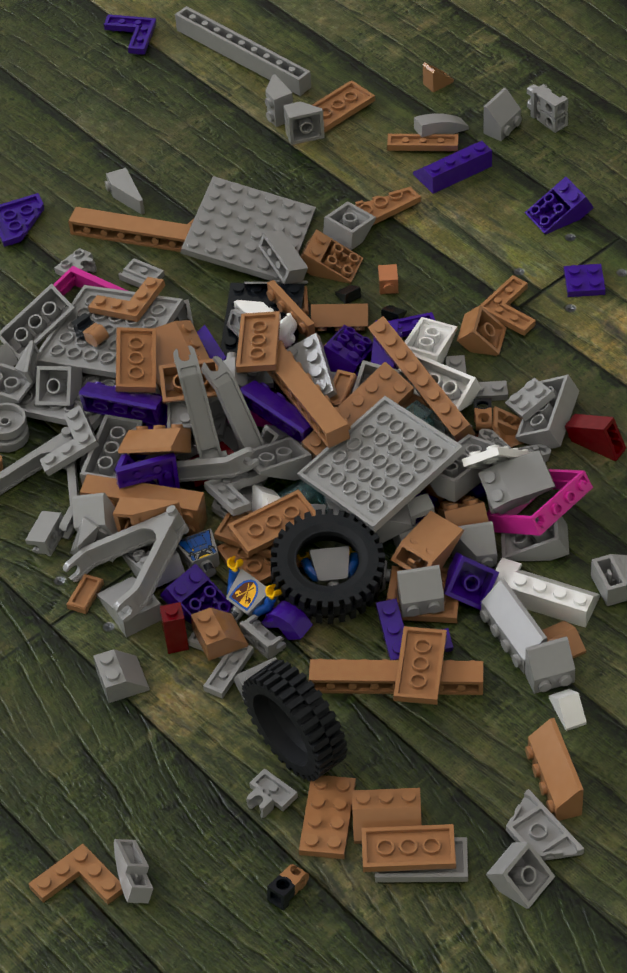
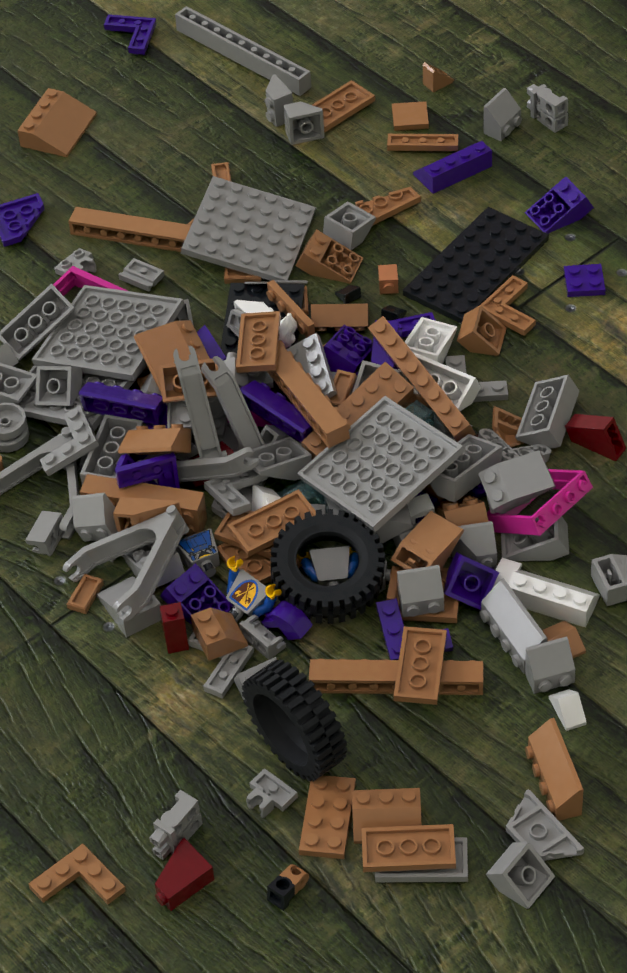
(28, 362): light grey slope -> none
(55, 123): none -> medium nougat slope
(86, 535): light grey slope -> none
(89, 330): leg -> none
(120, 674): light grey slope -> none
(124, 189): light grey slope -> none
(132, 309): medium nougat plate -> none
(132, 871): light grey slope -> none
(136, 360): medium nougat plate -> none
(175, 825): none -> light grey hips
(182, 876): none -> dark red slope
(221, 170): none -> medium nougat tile
(235, 276): none -> medium nougat tile
(283, 256): light grey brick -> none
(410, 116): none -> medium nougat tile
(438, 124): light grey slope -> none
(475, 264): none -> black plate
(483, 416): medium nougat leg -> none
(492, 456): white plate -> none
(530, 399): light grey plate -> none

